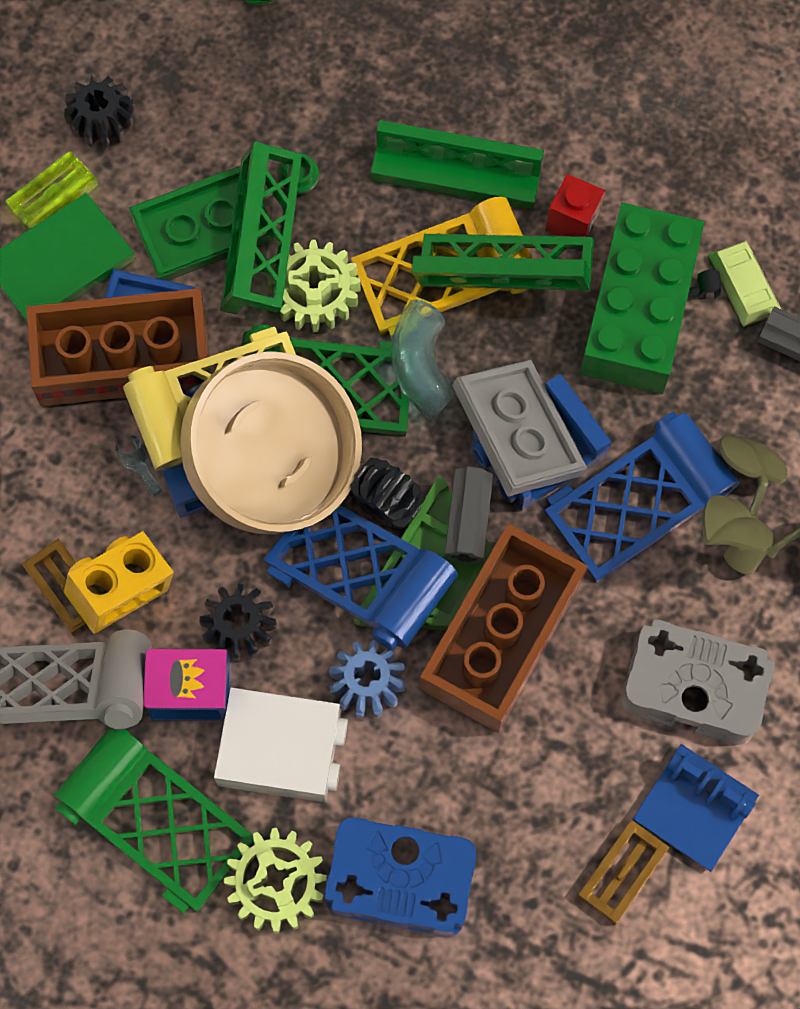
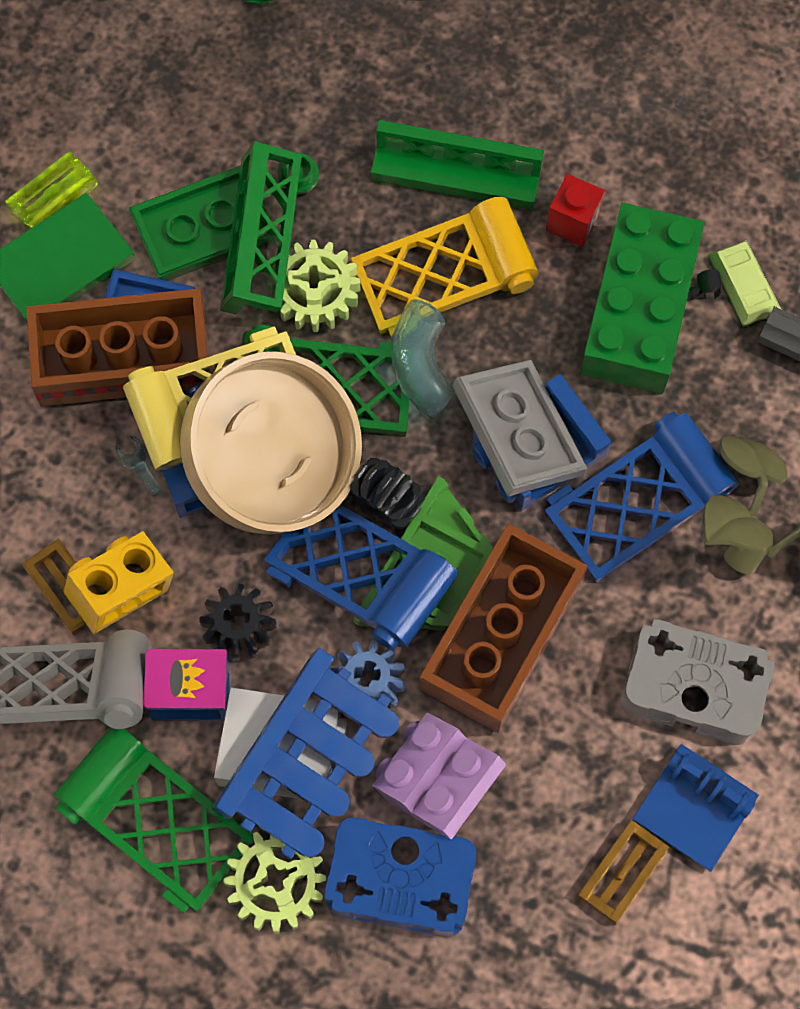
(99, 111): black gear -> none
(294, 775): none -> blue fence
(437, 775): none -> lavender plate
(469, 515): dark grey axle -> none
(505, 271): green fence -> none

